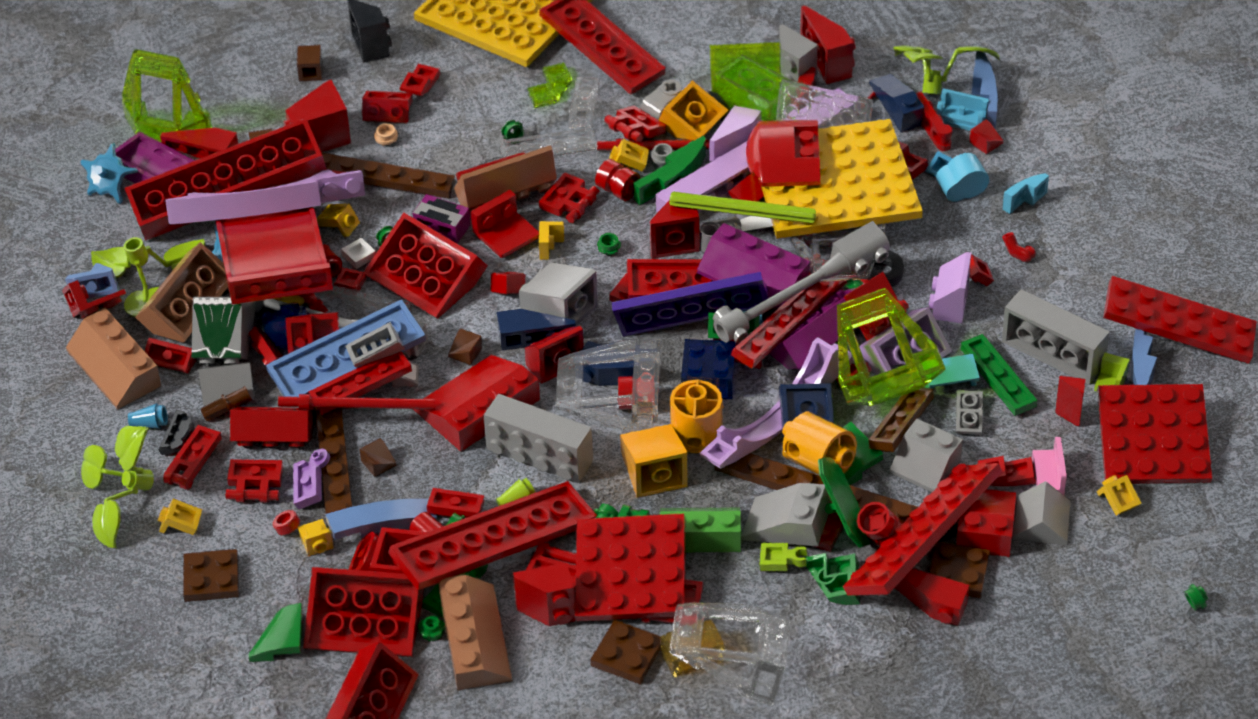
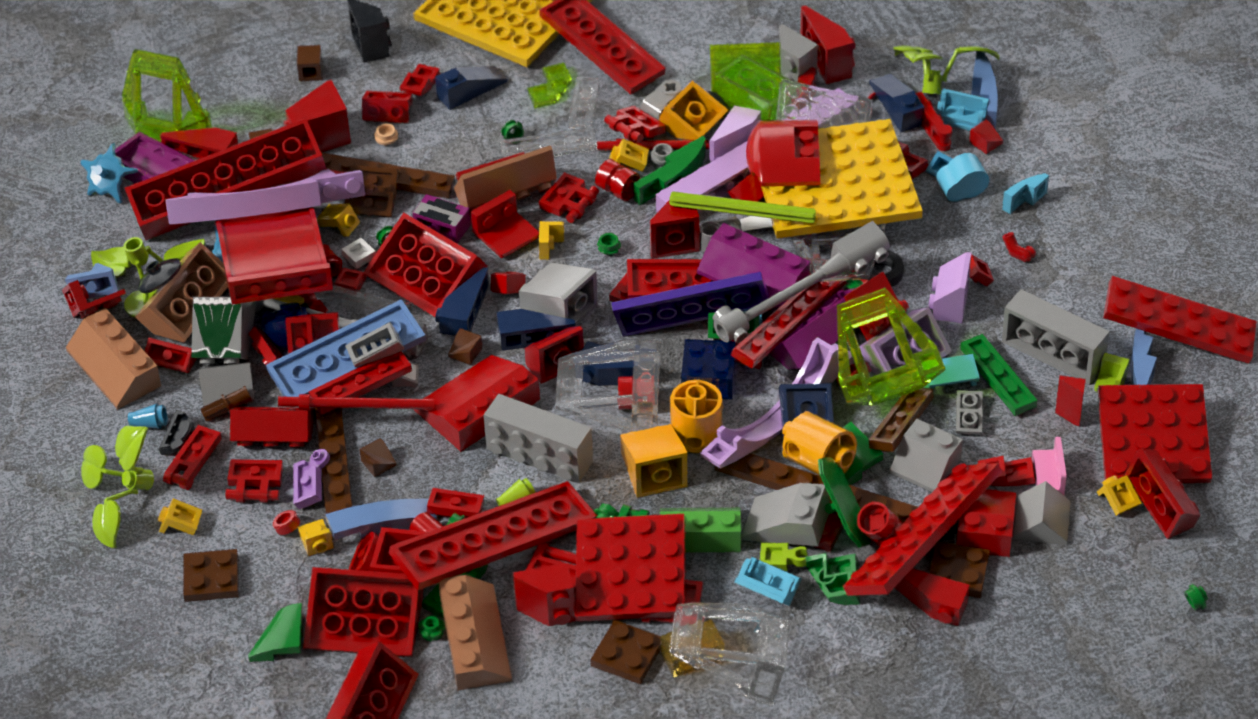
(159, 274): none -> black dish
(380, 191): none -> reddish brown slope
(463, 304): none -> dark blue slope
(467, 83): none -> dark blue slope
(768, 580): none -> medium azure hinge
(1162, 493): none -> red slope

